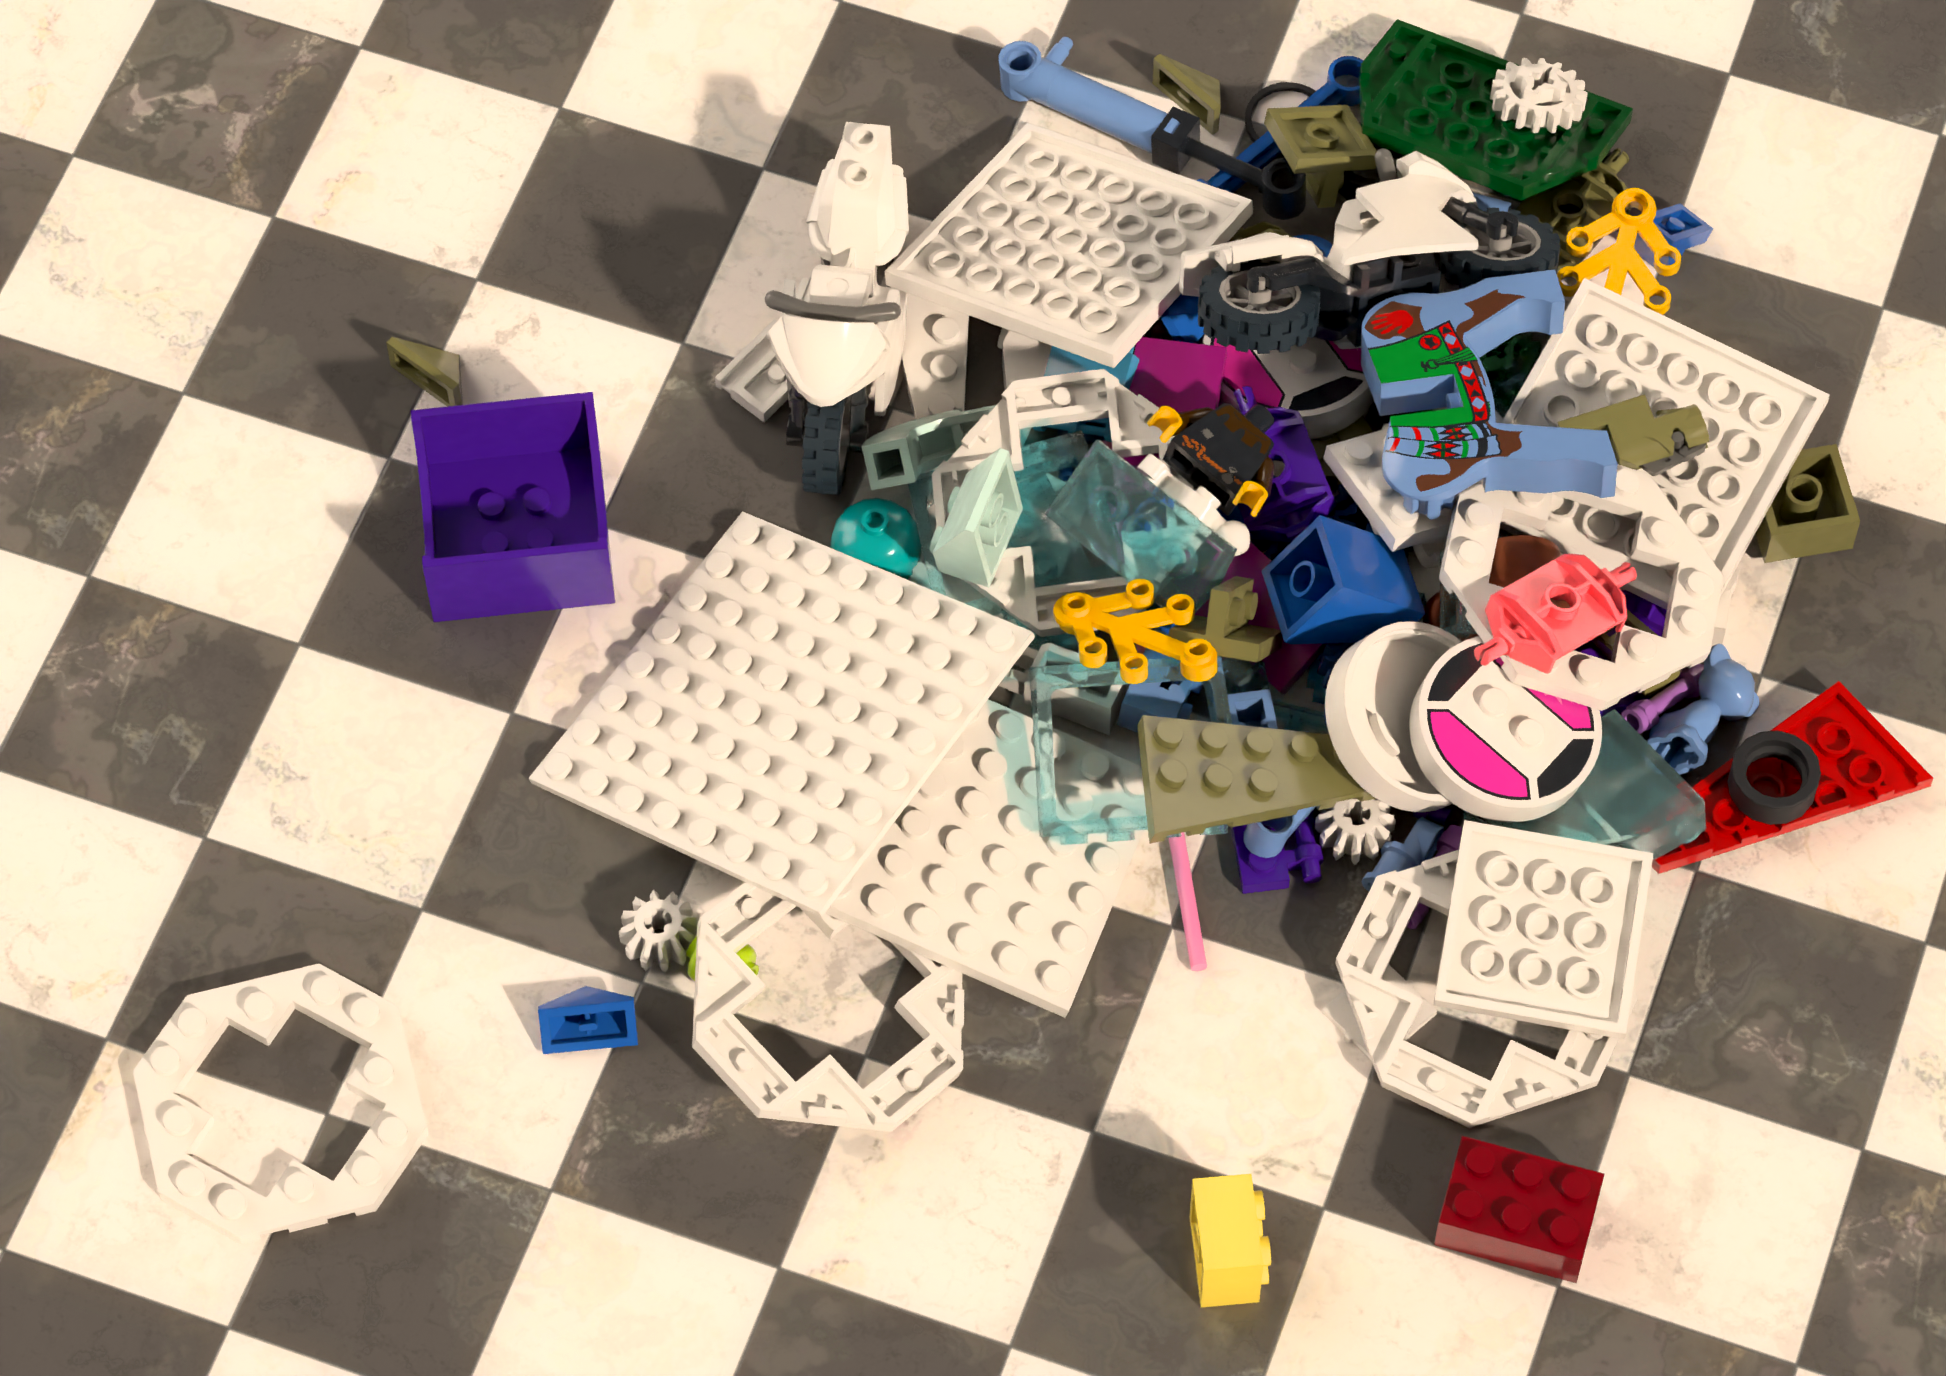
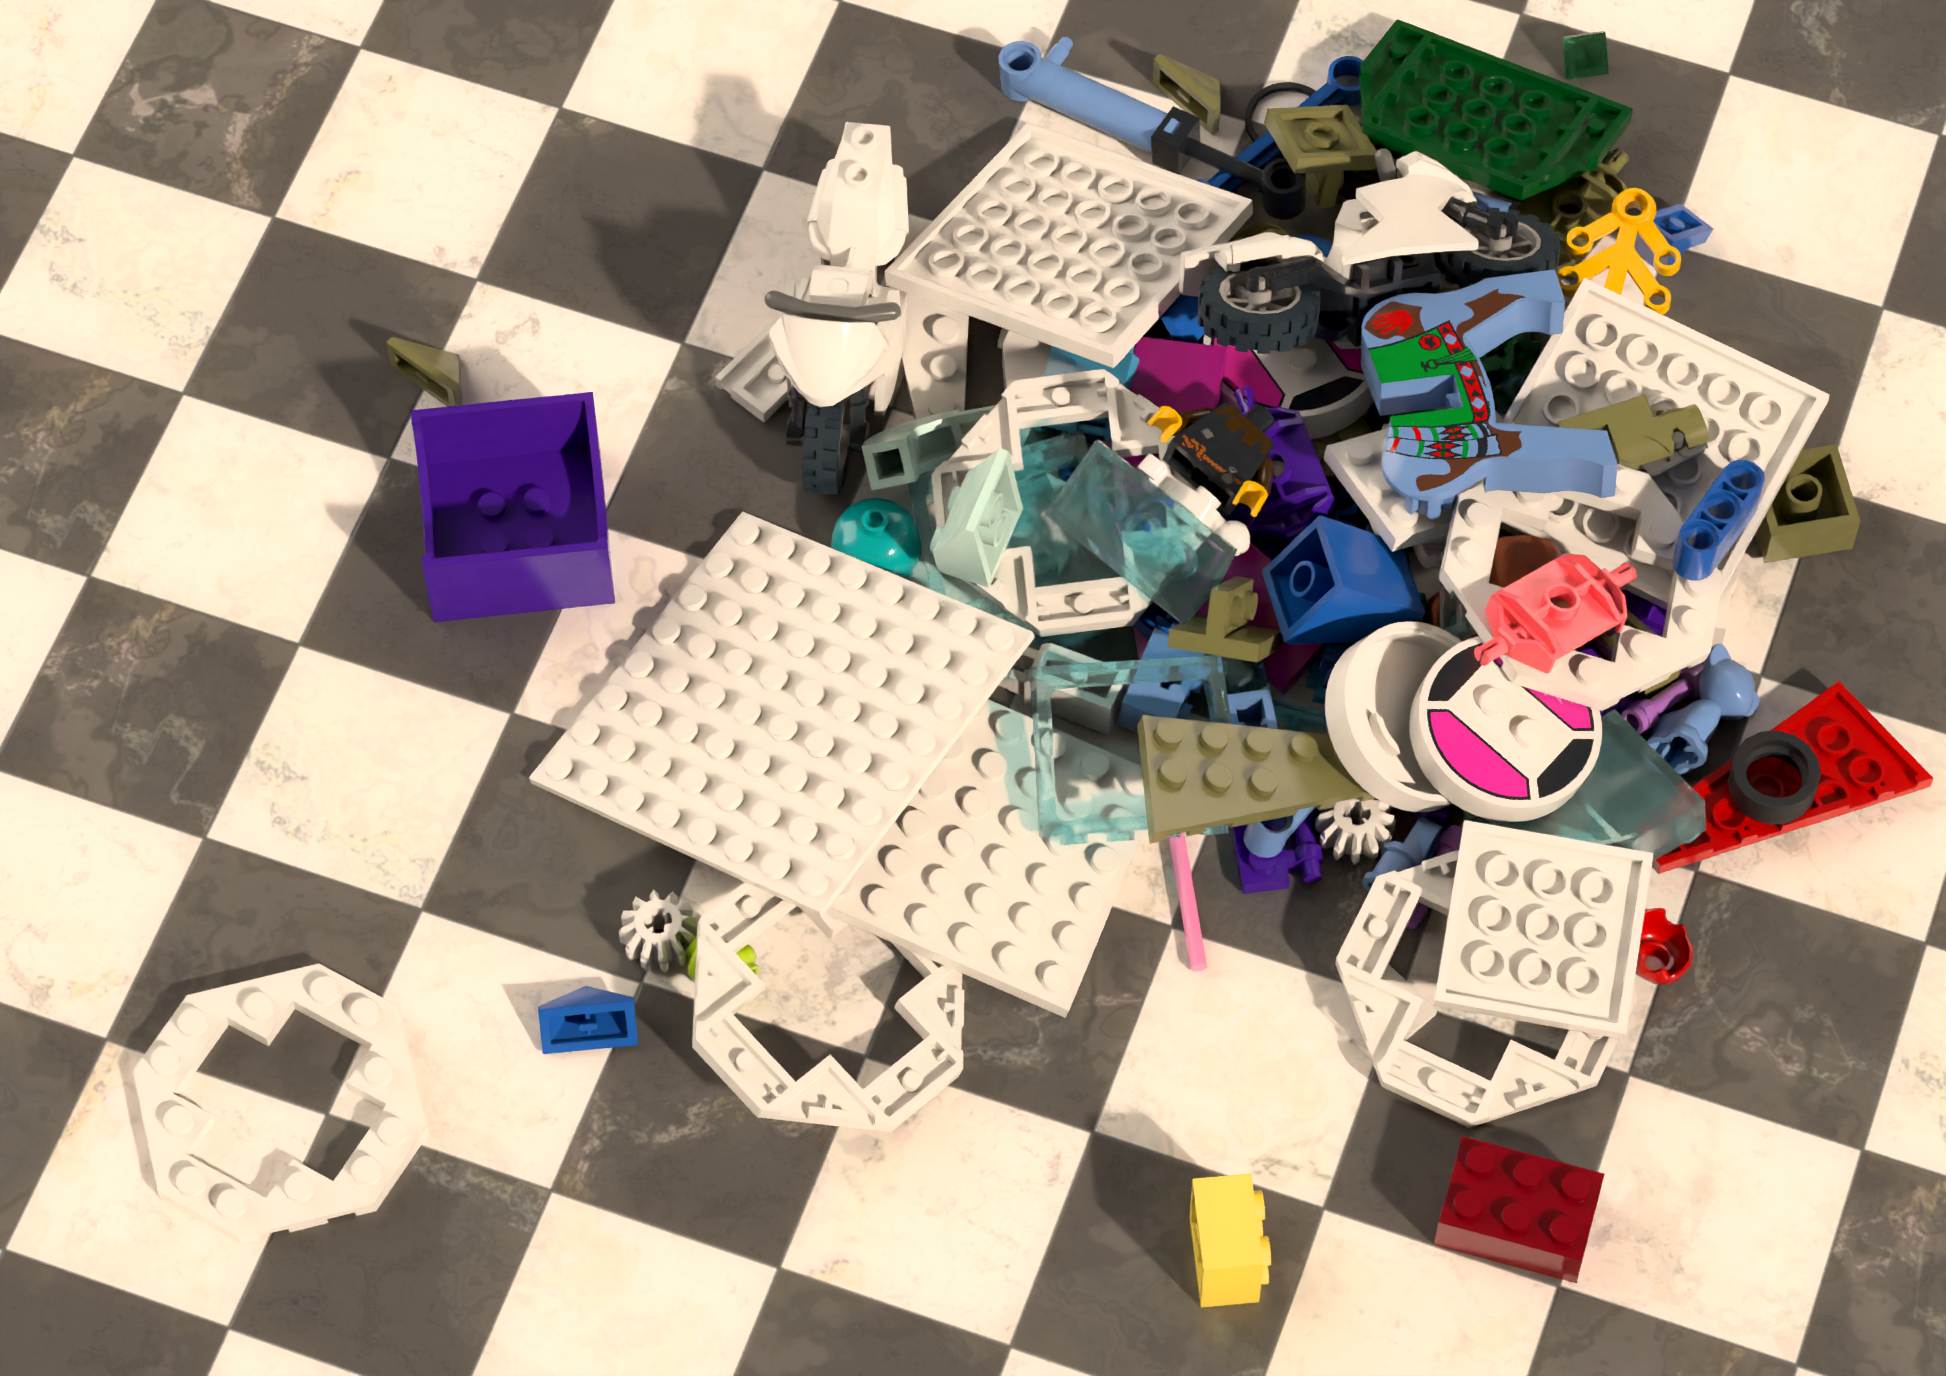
(1080, 613): yellow plant -> none
(1538, 95): white gear -> none
(1585, 55): none -> clear green slope
(1663, 949): none -> red hair
(1718, 520): none -> blue beam

